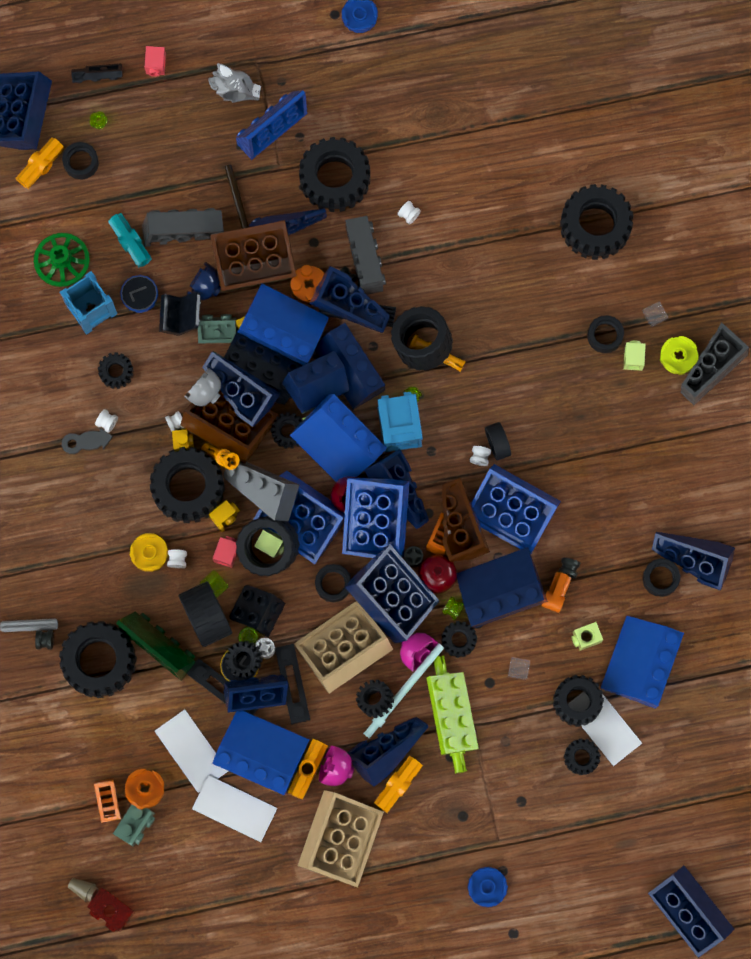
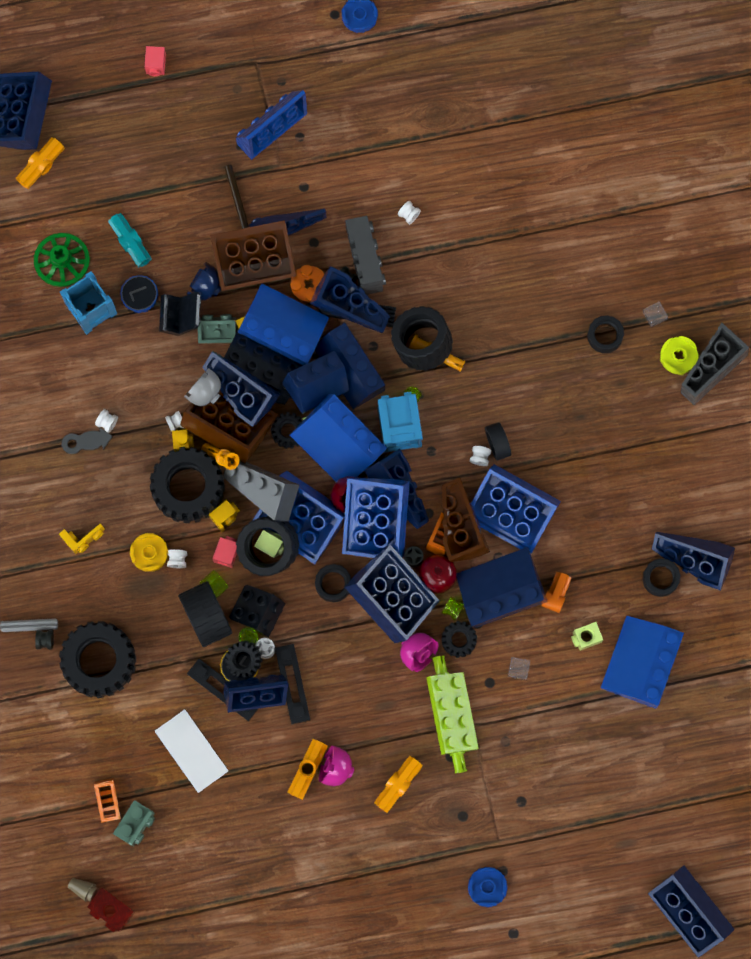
(70, 539): none -> yellow bracket
(77, 147): black tyre -> none
(97, 72): black hinge -> none
(98, 124): clear neon green plate -> none
(115, 381): black tyre -> none
(144, 799): orange plate -> none
(156, 644): dark green slope -> none
(181, 226): dark grey wedge -> none
(233, 85): light grey piece -> none
(234, 808): white sticker -> none
(261, 752): blue slope -> none
(334, 151): black tyre -> none
(340, 838): tan slope -> none
(343, 646): tan slope -> none
(379, 721): light aqua bar -> none
(381, 756): dark blue wedge -> none
(382, 705): black tyre -> none
(569, 567): pearl dark grey wheel -> none
(570, 757): black tyre -> none
(578, 683): black tyre -> none
(601, 199): black tyre -> none
(608, 730): white sticker -> none
(634, 355): yellowish green brick -> none

